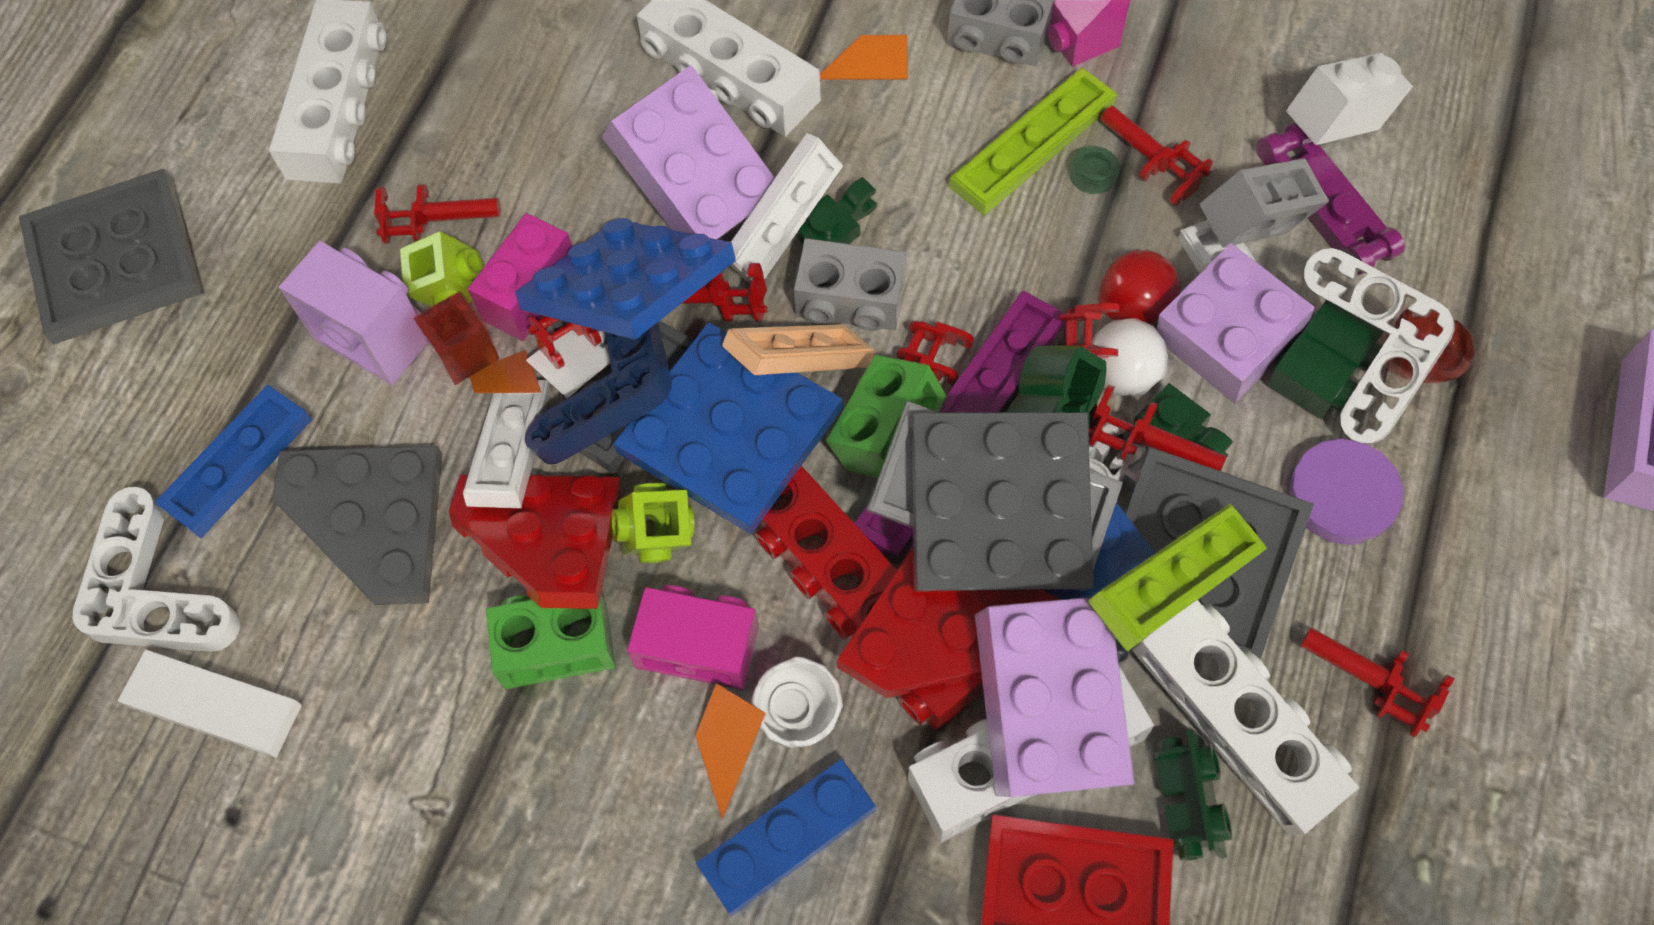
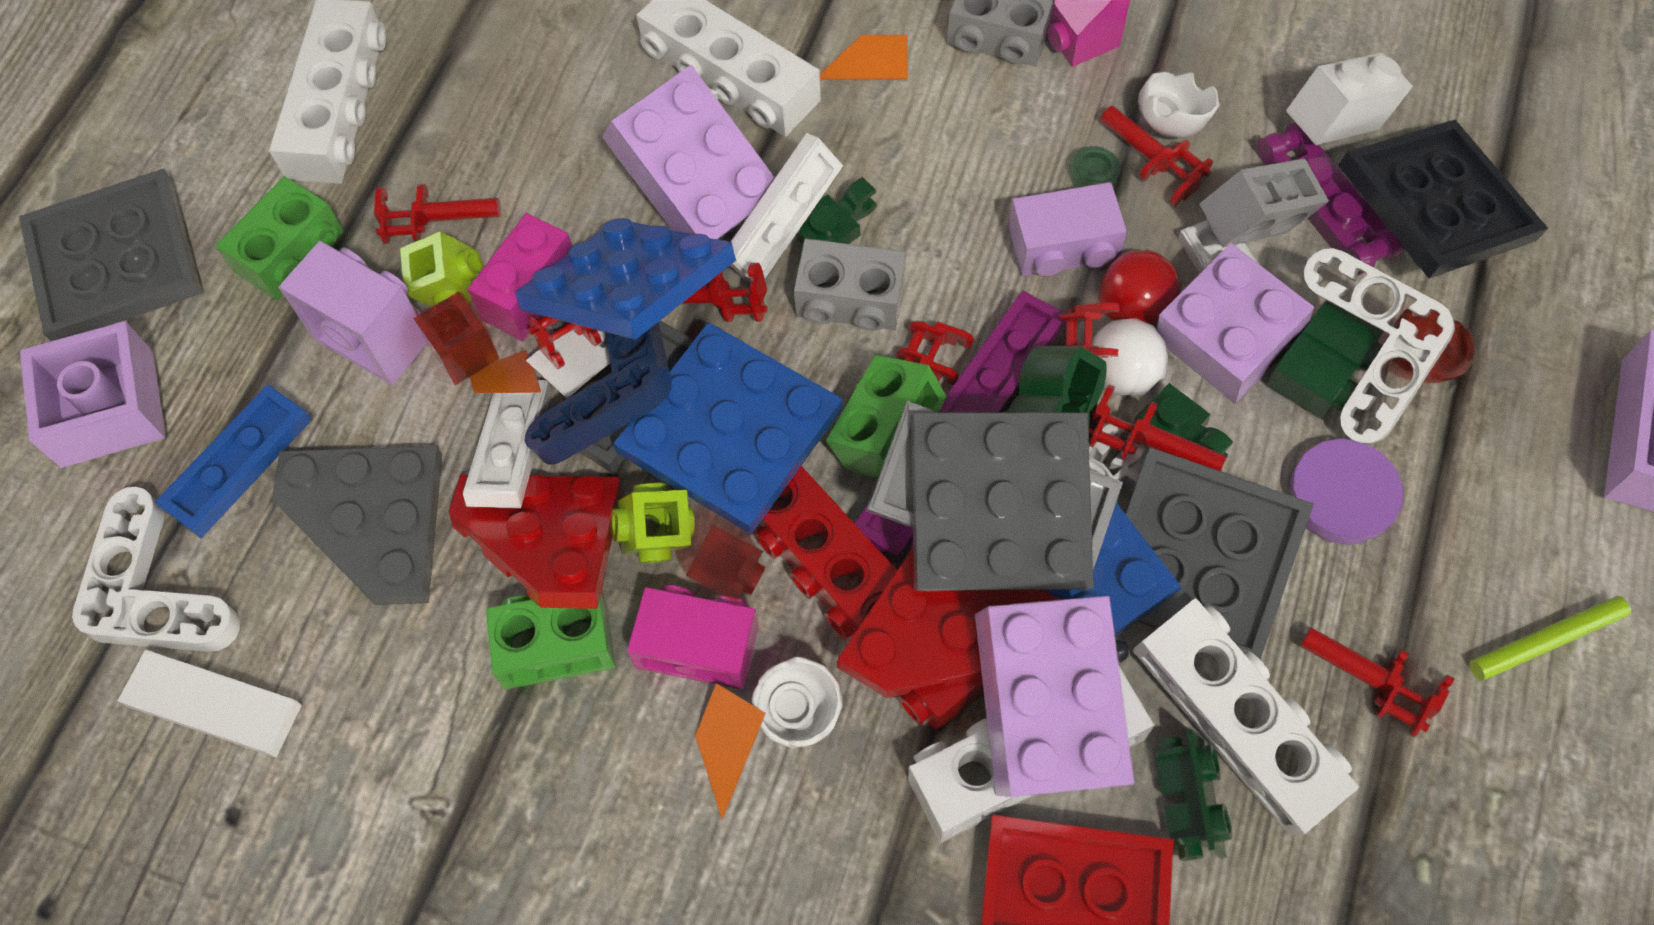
(91, 394): none -> lavender brick
(278, 235): none -> bright green brick
(727, 564): none -> clear red brick
(786, 837): blue plate -> none
(798, 349): light nougat tile -> none
(1032, 141): lime tile -> none
(1067, 229): none -> lavender brick
(1176, 104): none -> white hair
(1176, 576): lime tile -> none
(1442, 197): none -> black plate
(1549, 638): none -> lime bar

